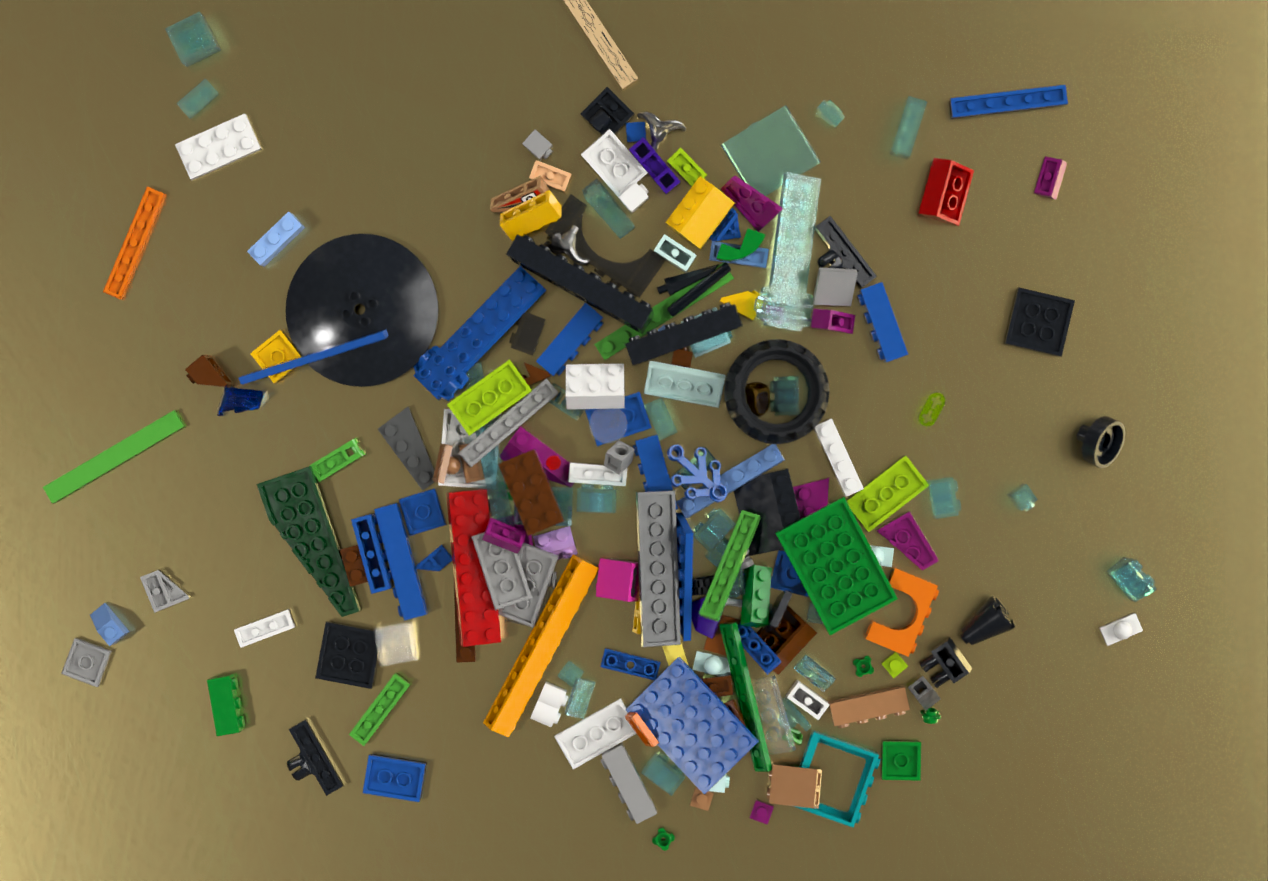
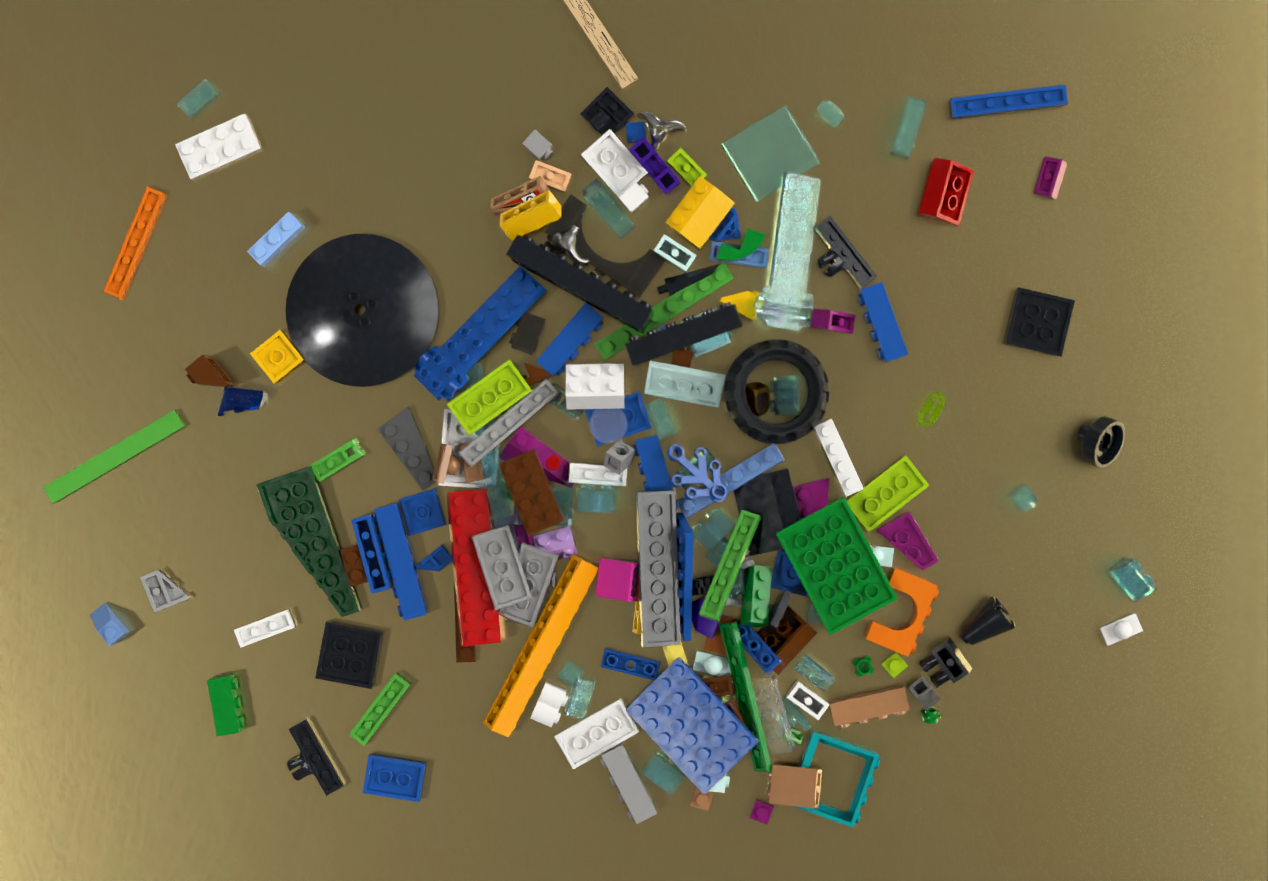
(86, 662): light grey tile -> none
(193, 39): clear light blue brick -> none
(365, 340): blue tile -> none
(396, 644): clear tile -> none
(504, 535): magenta slope -> none
(641, 729): orange tile -> none
(658, 839): green plate -> none
(699, 289): black axle -> none
(751, 203): magenta wing -> none
(835, 286): light grey tile -> none
(901, 760): green plate -> none
(943, 497): clear light blue brick -> none

